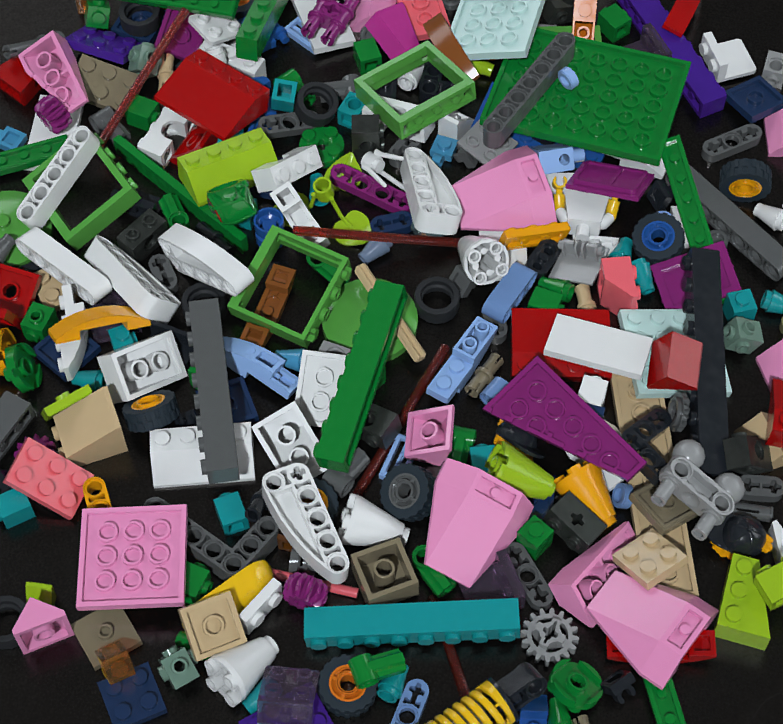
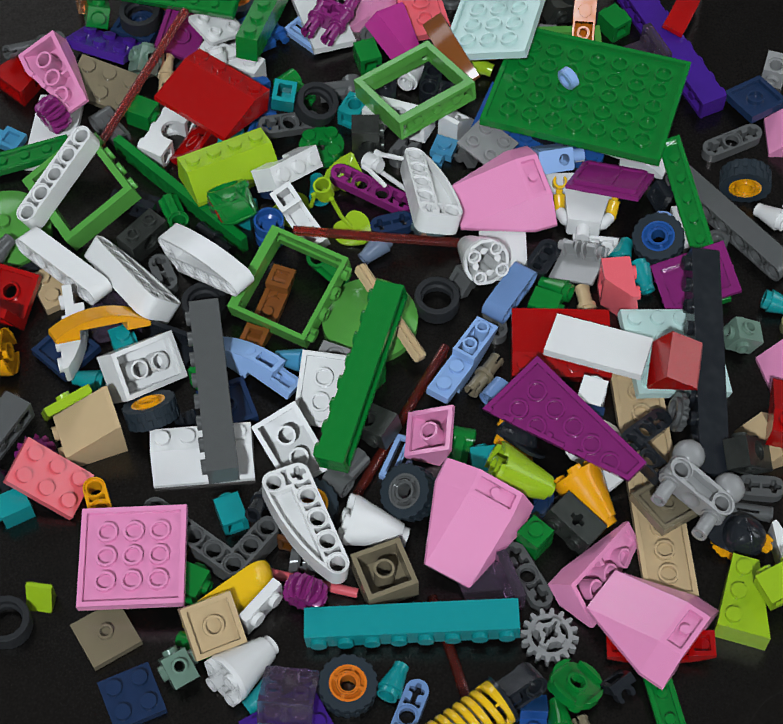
(22, 368): green plate -> none
(38, 321): green brick -> none
(40, 626): bright pink slope -> none
(115, 662): clear orange brick -> none
(369, 669): green piece -> none
(436, 581): green piece -> none
(528, 90): dark grey beam -> none
(533, 235): light orange plate -> none
(621, 495): medium blue tile -> none
(650, 559): tan plate -> none
(726, 59): white bracket -> none
(739, 304): teal brick -> none

